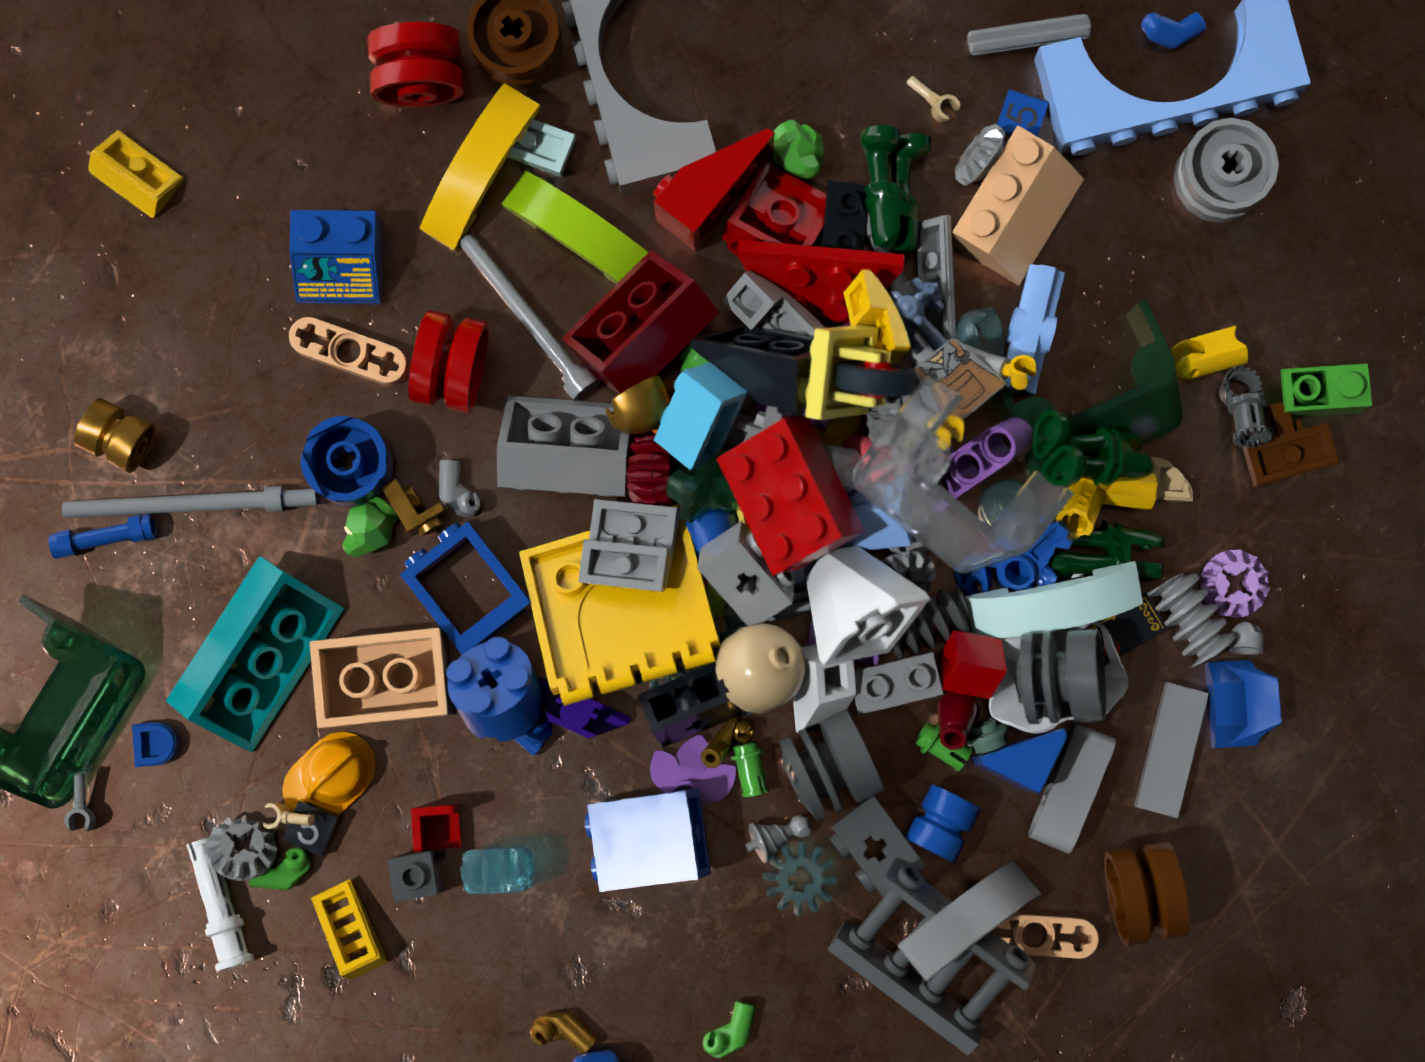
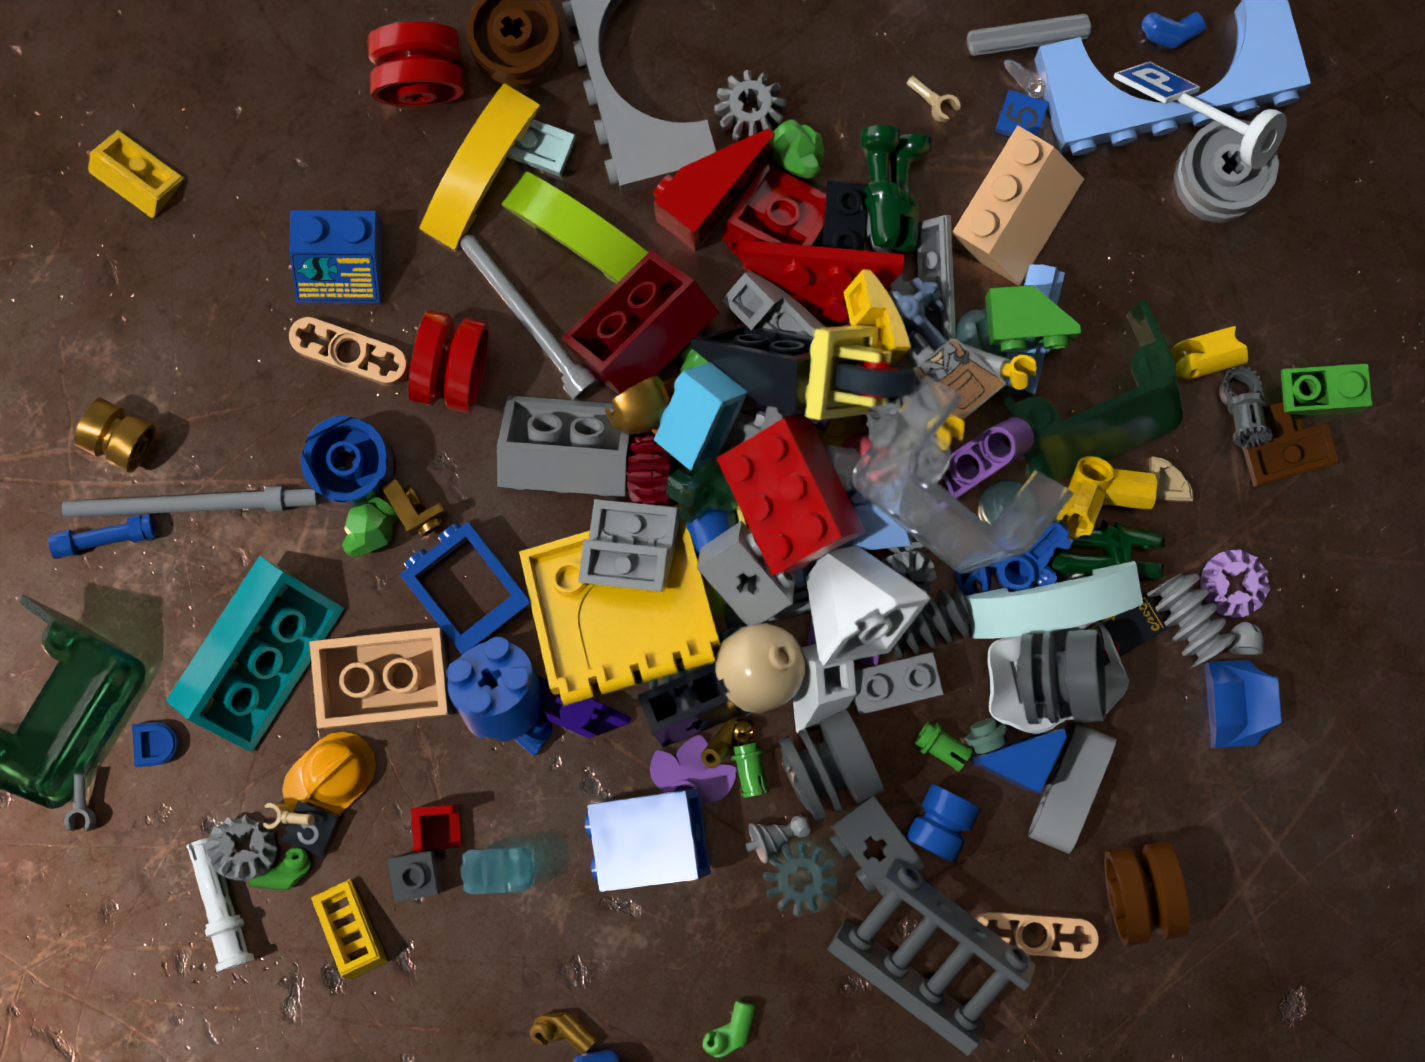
(453, 493): light grey arm -> none
(740, 92): none -> light grey gear
(956, 719): dark red cone -> none
(968, 919): light grey slope -> none
(972, 664): red panel -> none
(980, 155): light grey gear -> none
(1027, 79): none -> clear animal
(1027, 317): none -> bright green slope
(1111, 453): dark green piece -> none
(1171, 750): light grey tile -> none
(1260, 137): none -> white piece

